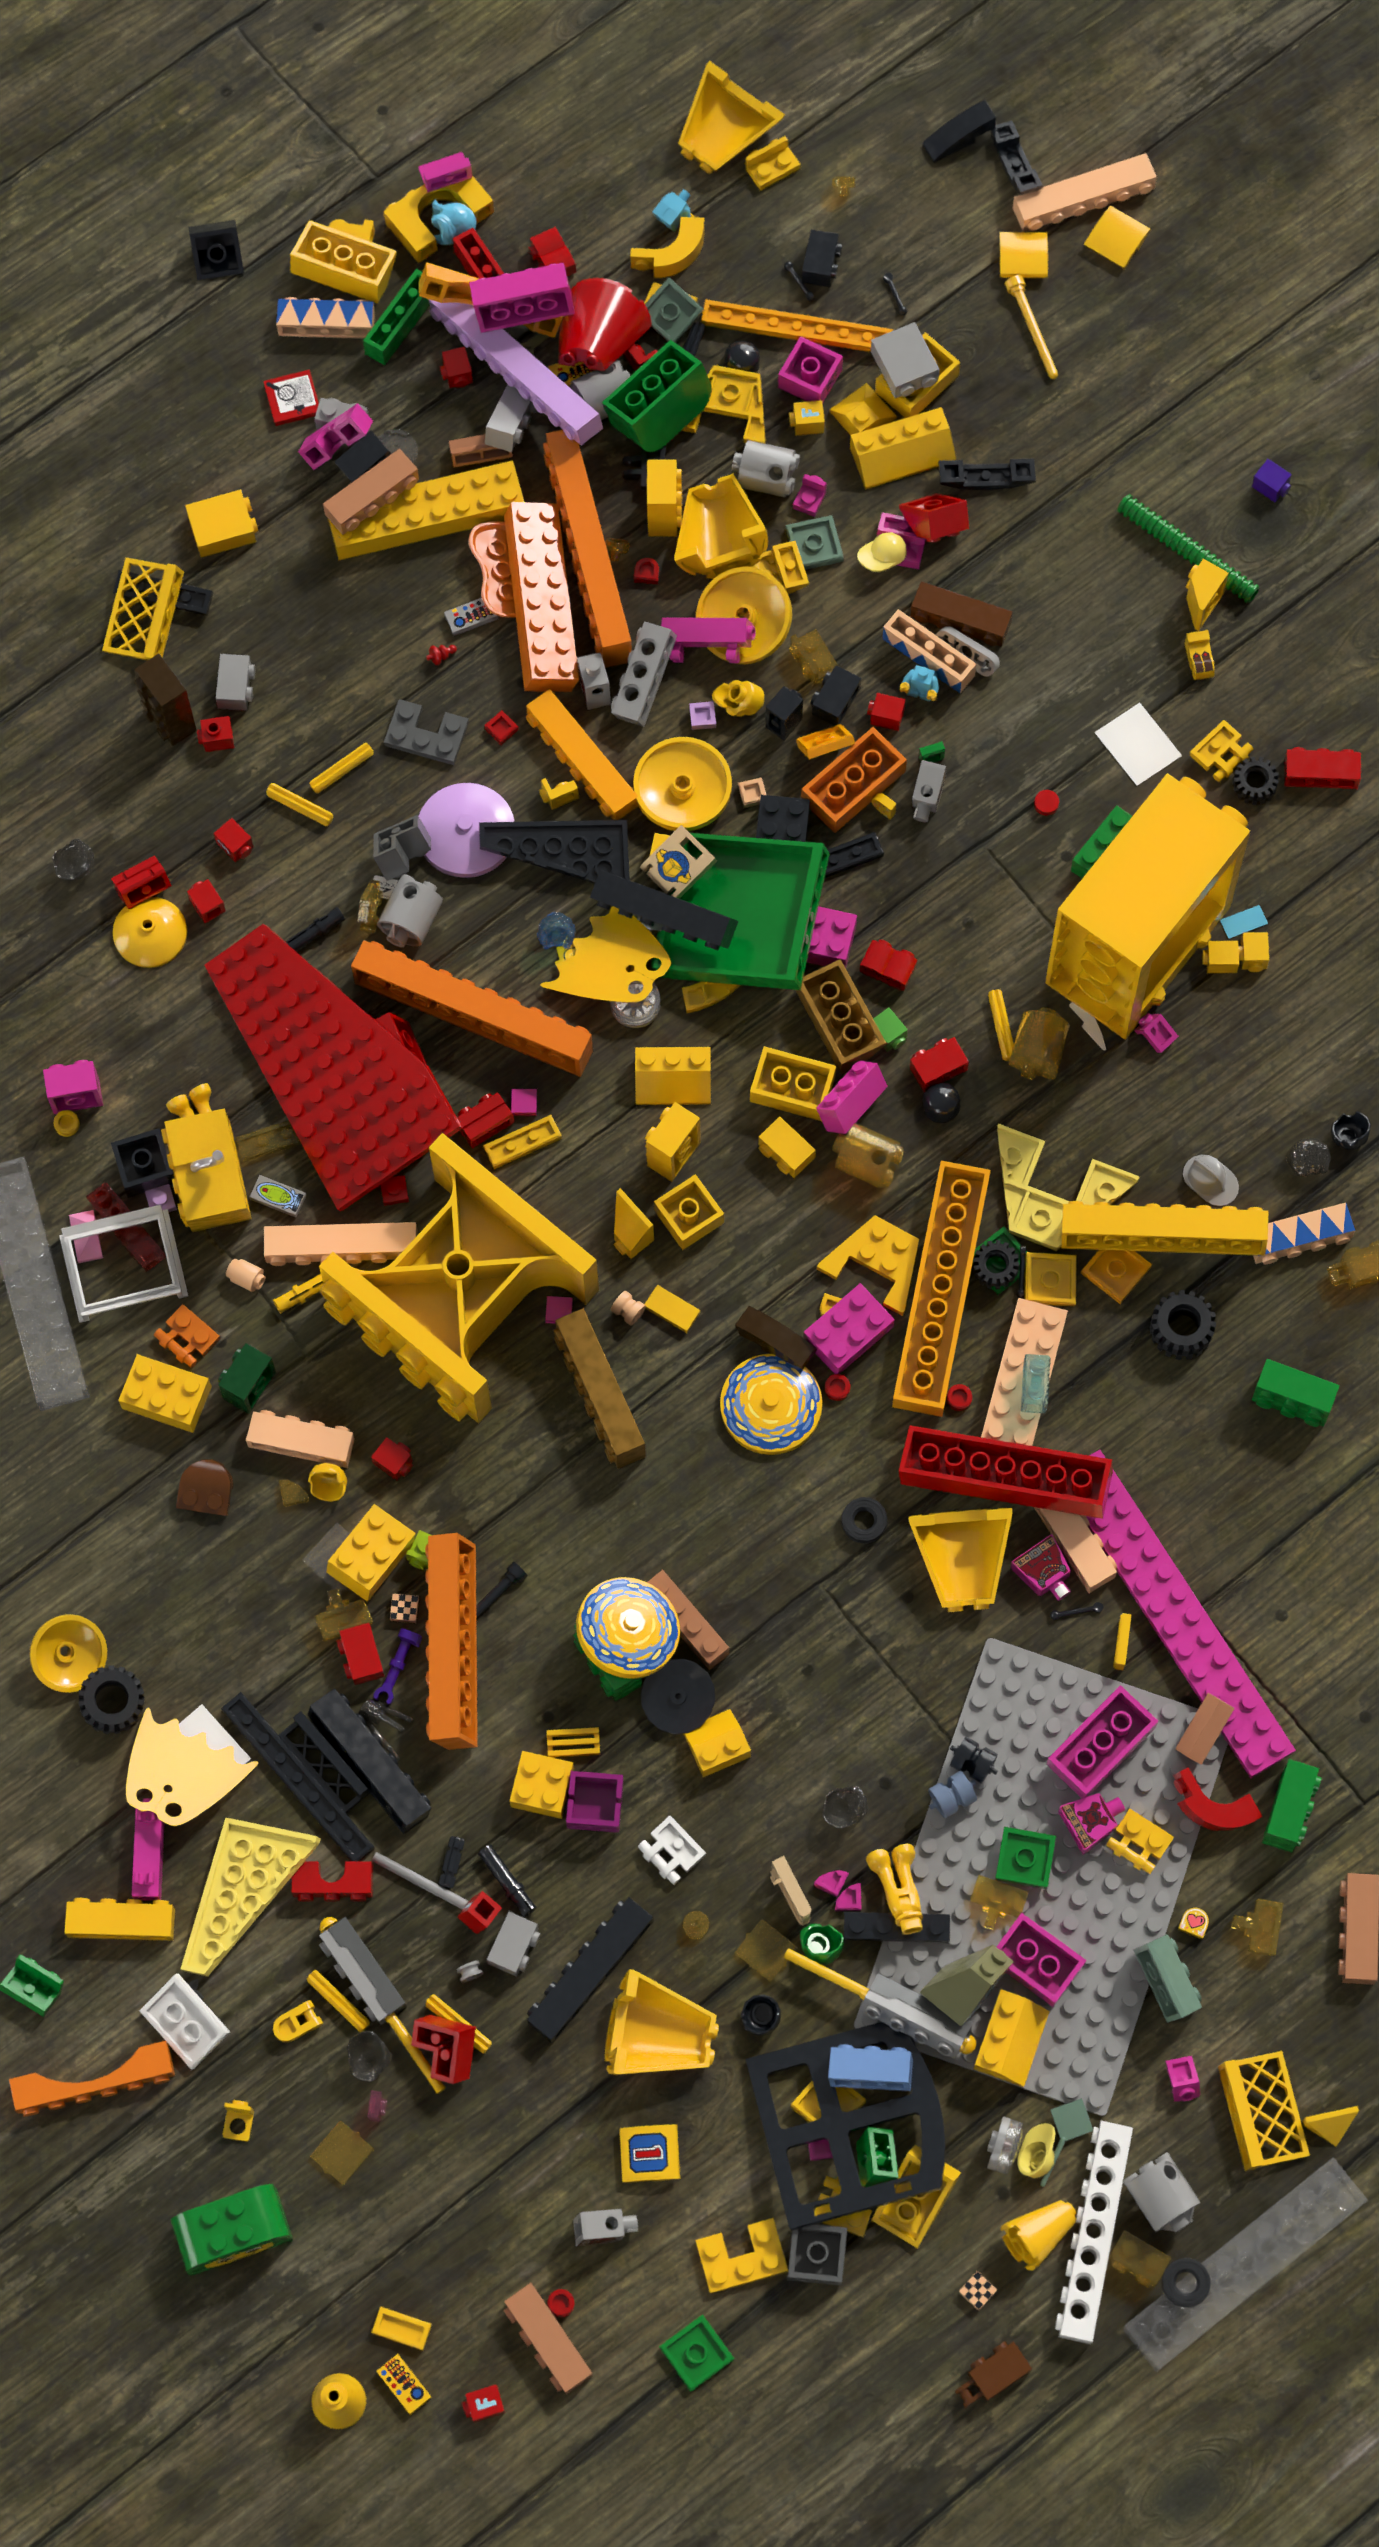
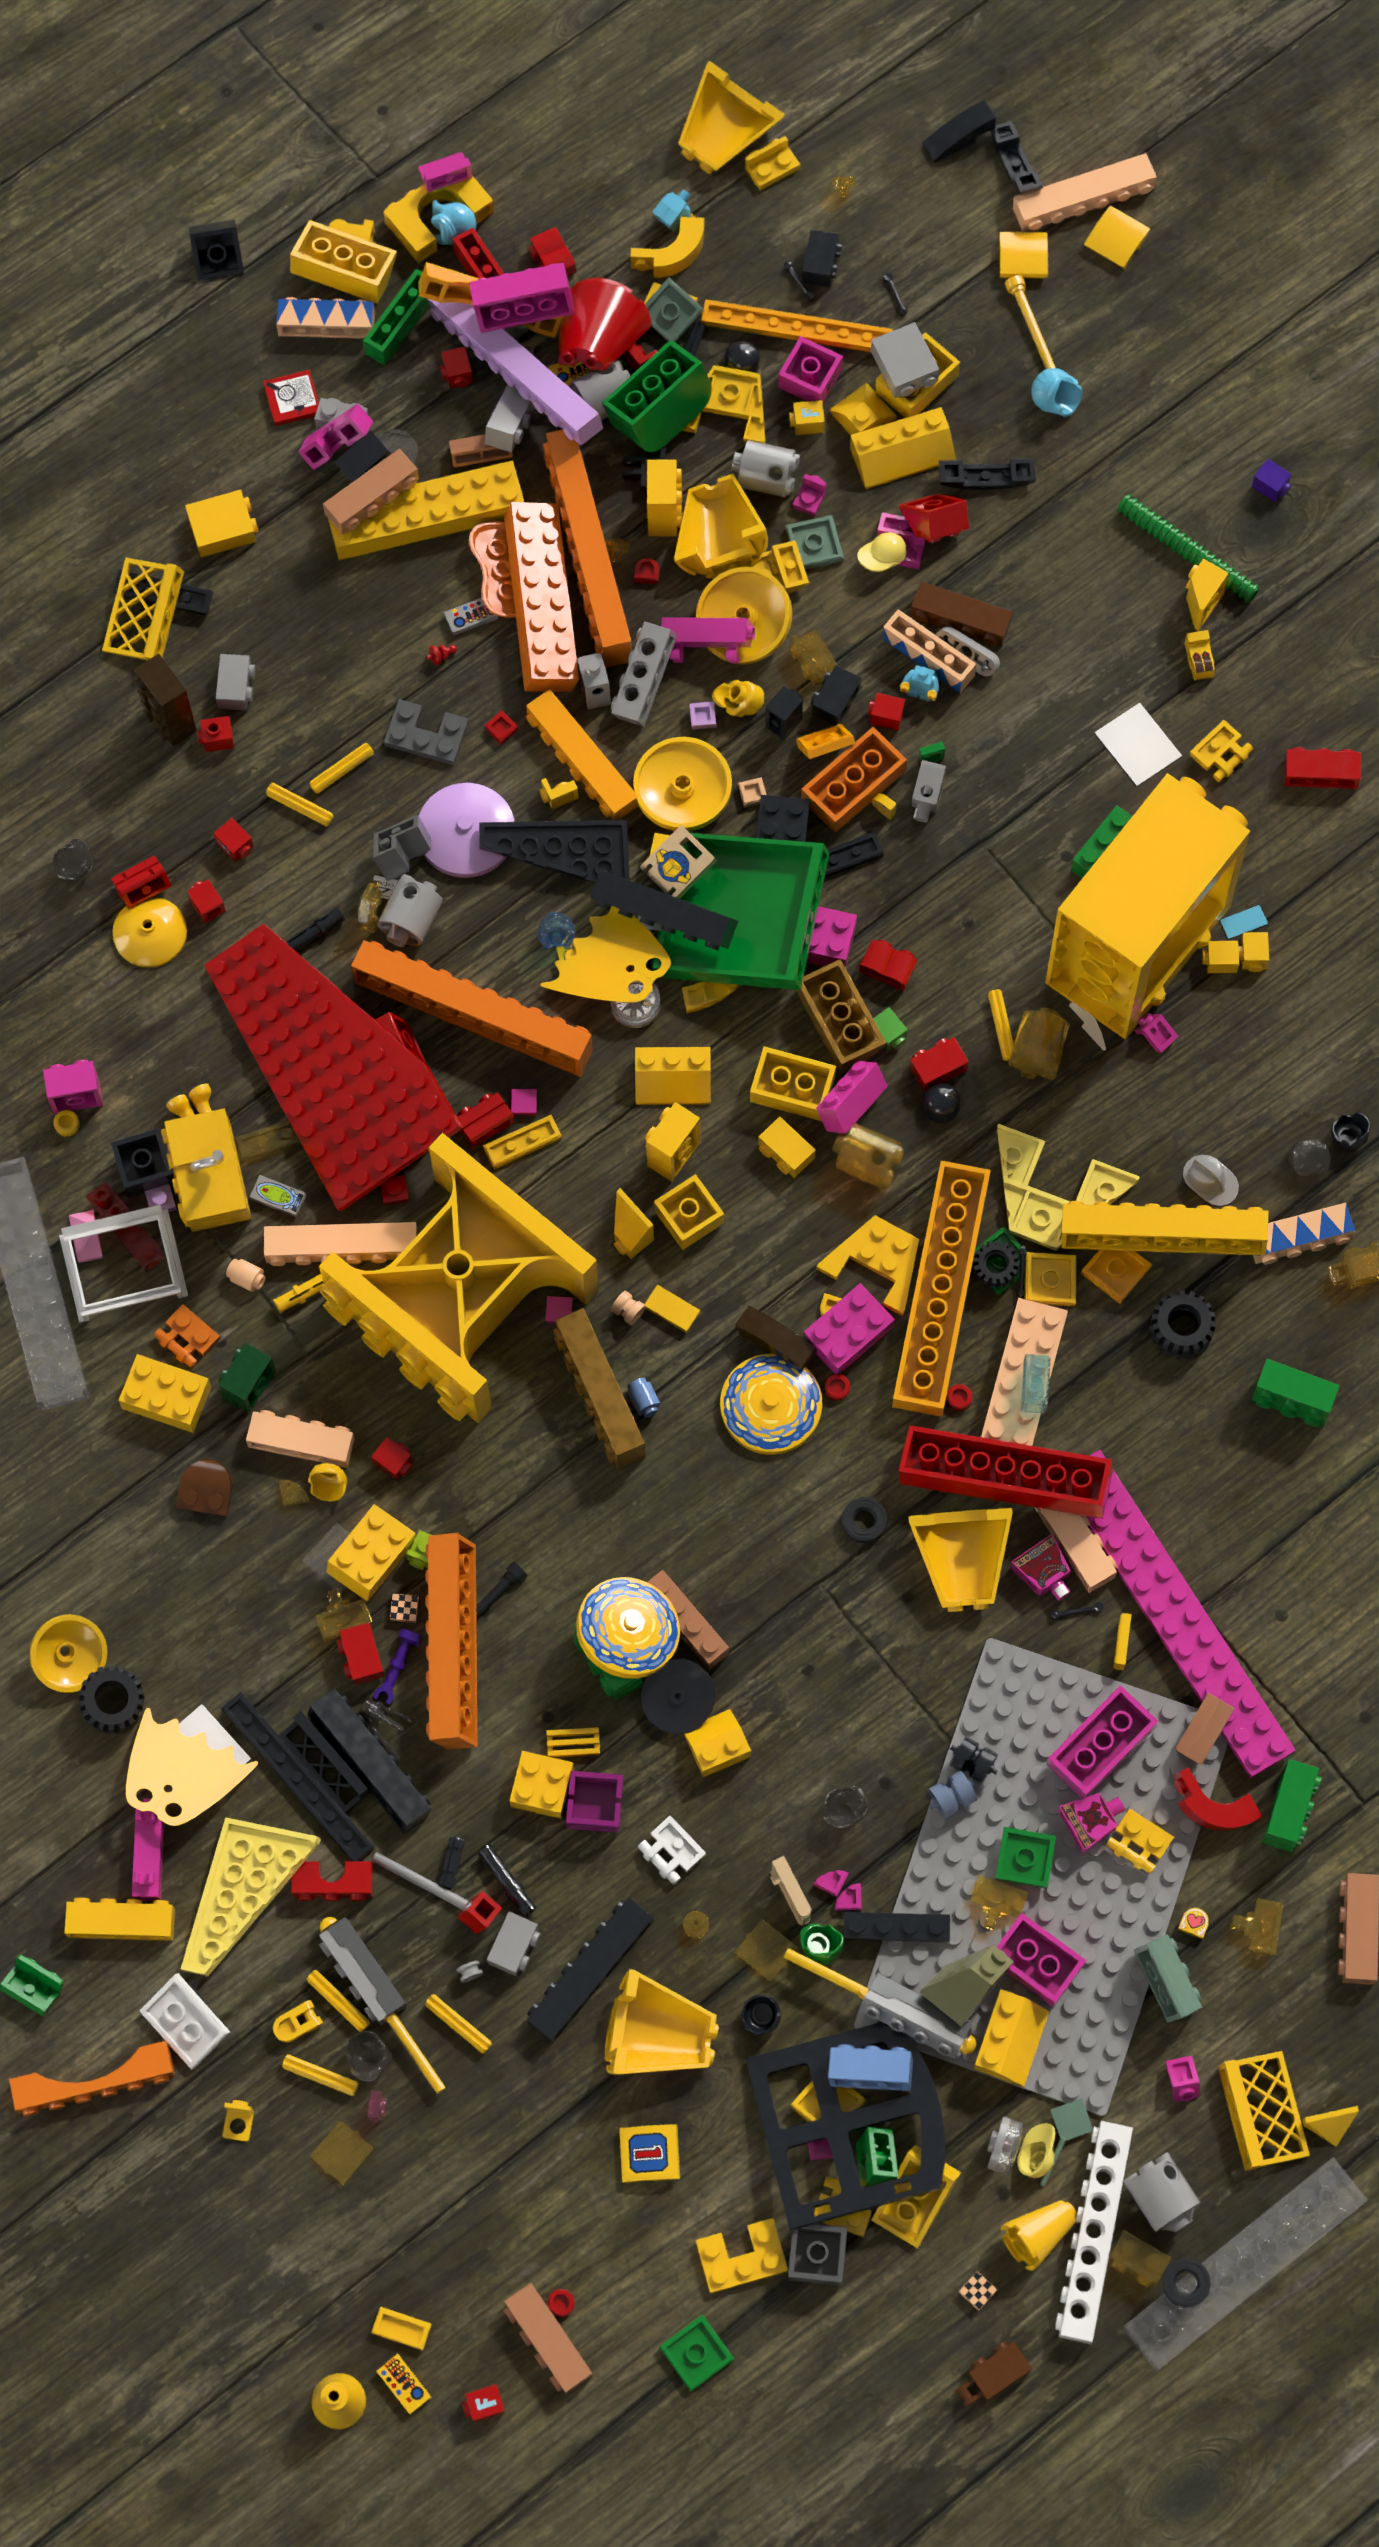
(231, 2228): green brick -> none
(320, 2075): none -> yellow axle
(451, 2046): red brick -> none
(591, 2226): light grey torso -> none
(643, 1397): none -> medium blue brick
(905, 1901): yellow piece -> none
(1046, 802): red tile -> none
(1056, 392): none -> medium azure hair
(1258, 767): black tyre -> none

